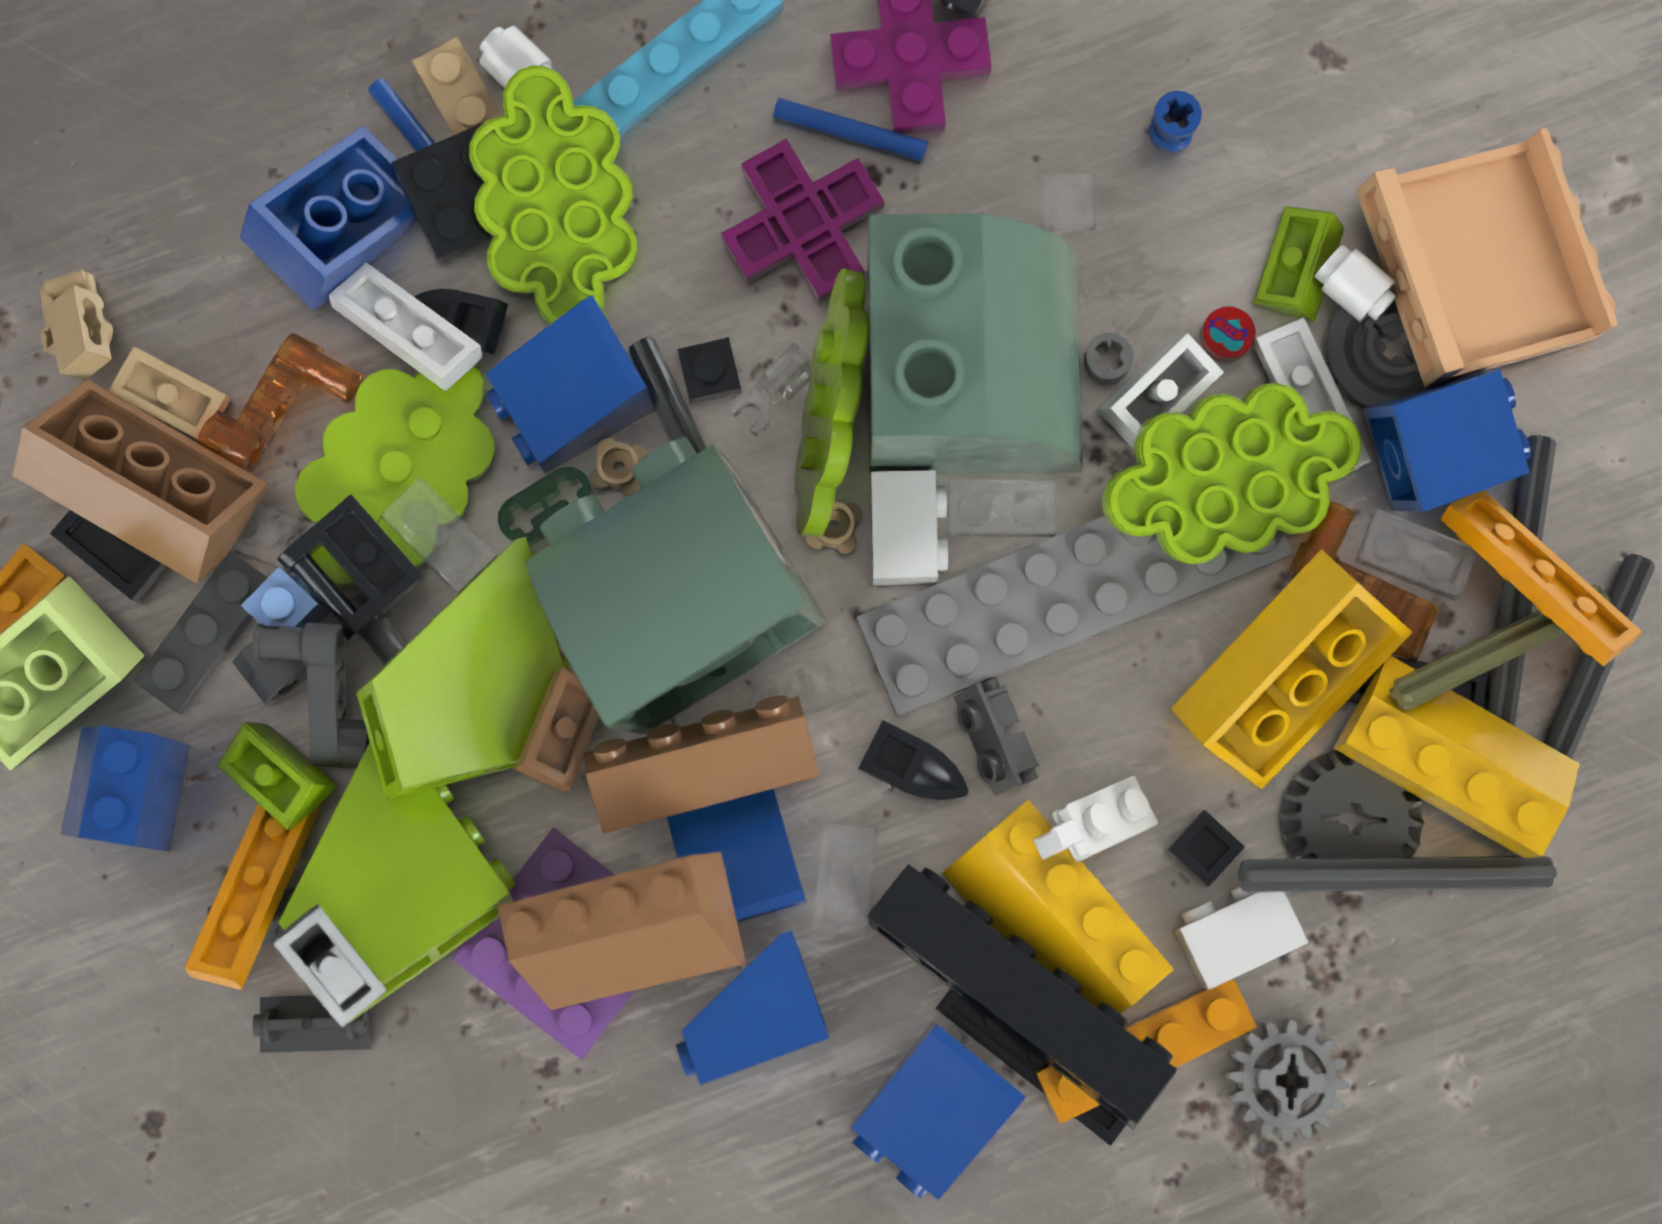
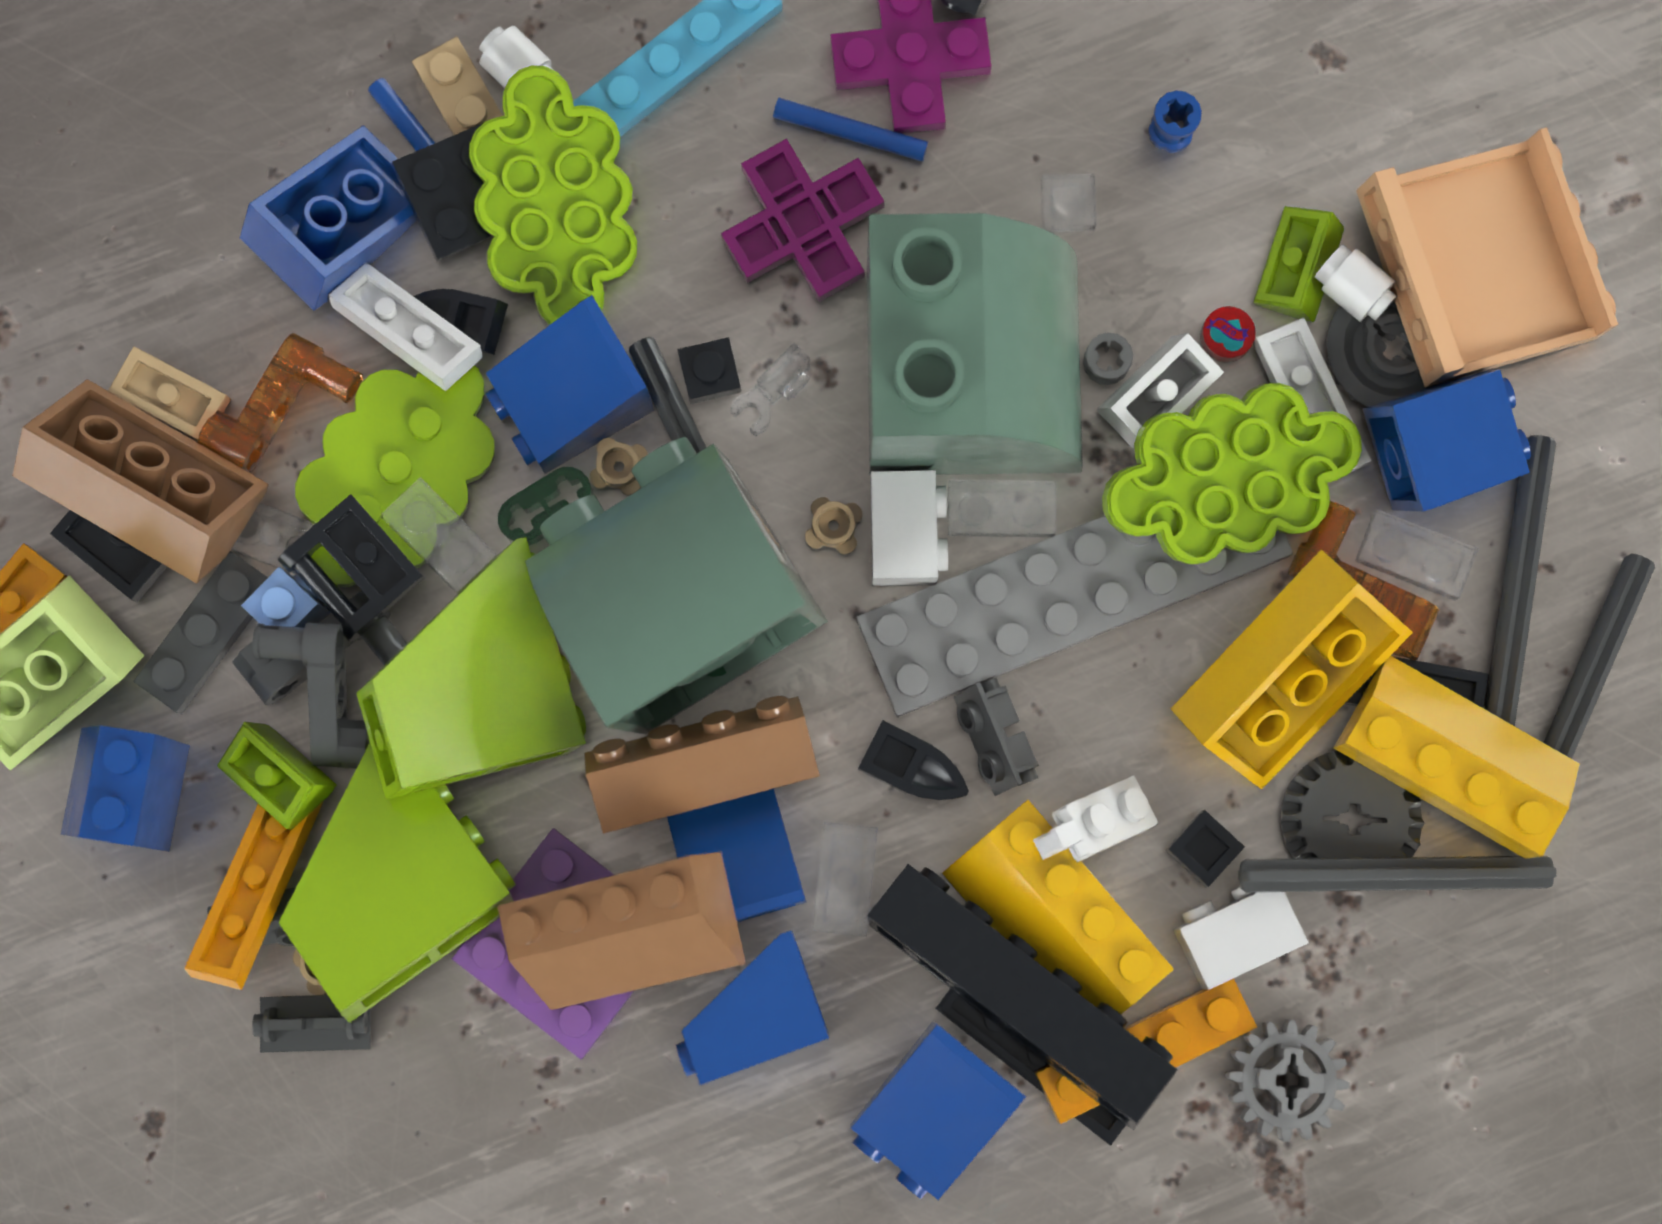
(75, 324): tan piece -> none
(328, 965): slope -> none
(559, 733): medium nougat plate -> none
(831, 403): lime plate -> none
(1475, 659): olive axle -> none
(1541, 576): light orange plate -> none

